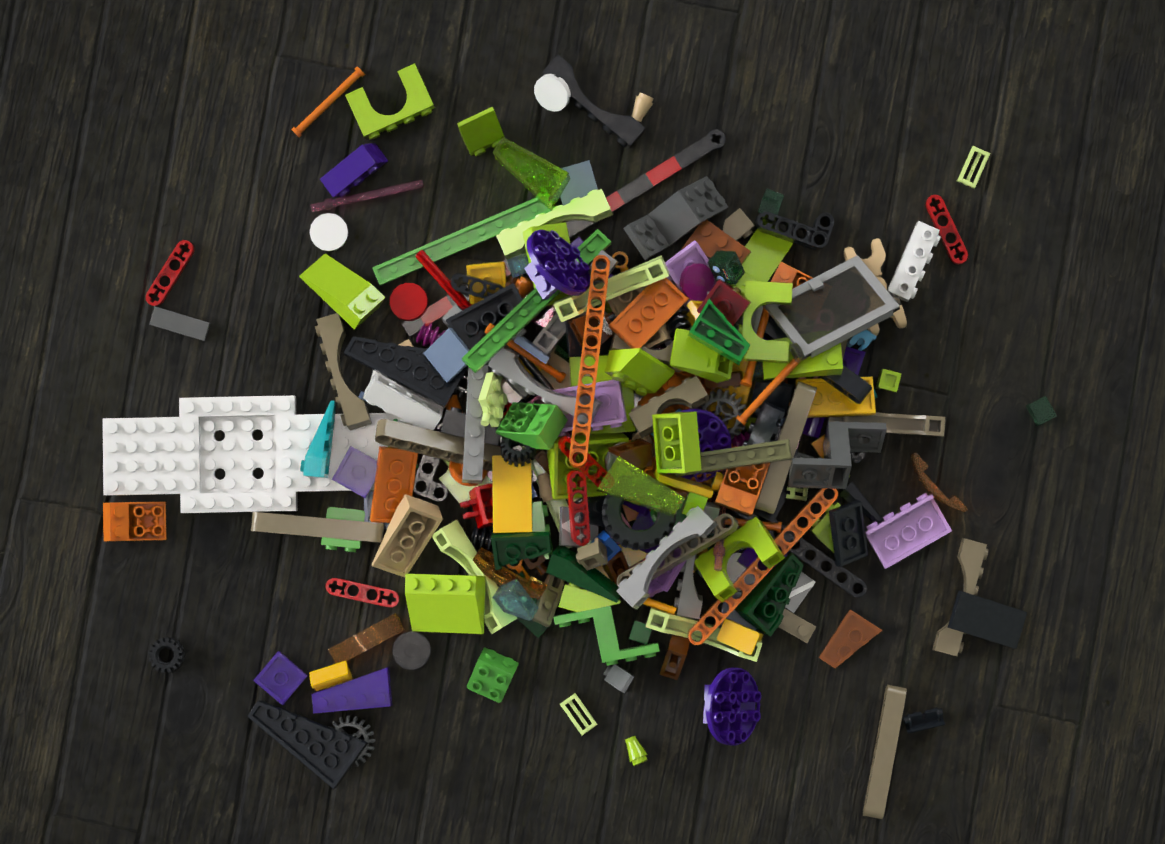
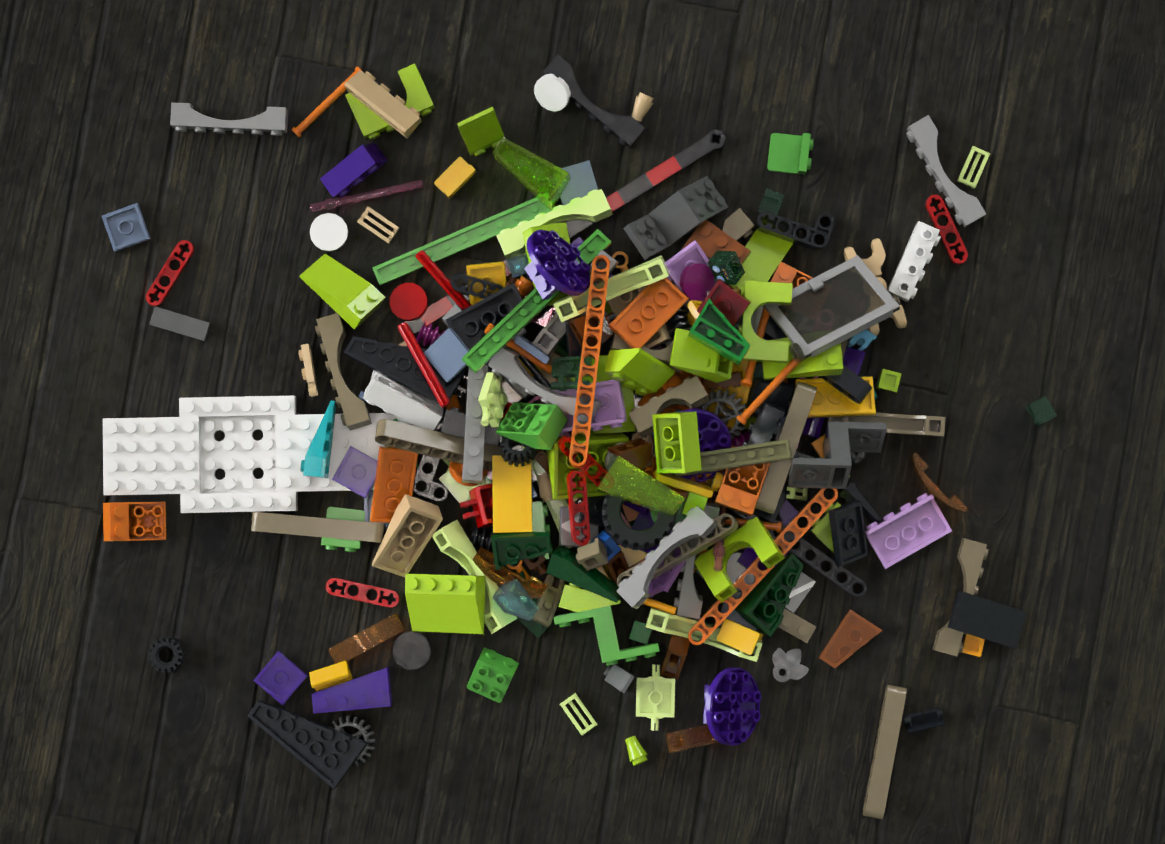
(126, 227): none -> sand blue tile
(272, 120): none -> light grey arch
(308, 372): none -> tan plate
(365, 216): none -> tan tile
(382, 103): none -> tan slope
(423, 364): none -> red axle
(455, 177): none -> yellow panel
(567, 367): none -> clear green plate
(655, 697): none -> yellowish green plate
(689, 738): none -> clear orange slope
(787, 513): none -> tile
(789, 153): none -> bright green bracket
(790, 662): none -> flat silver plate
(965, 206): none -> light grey arch
(973, 645): none -> light orange plate

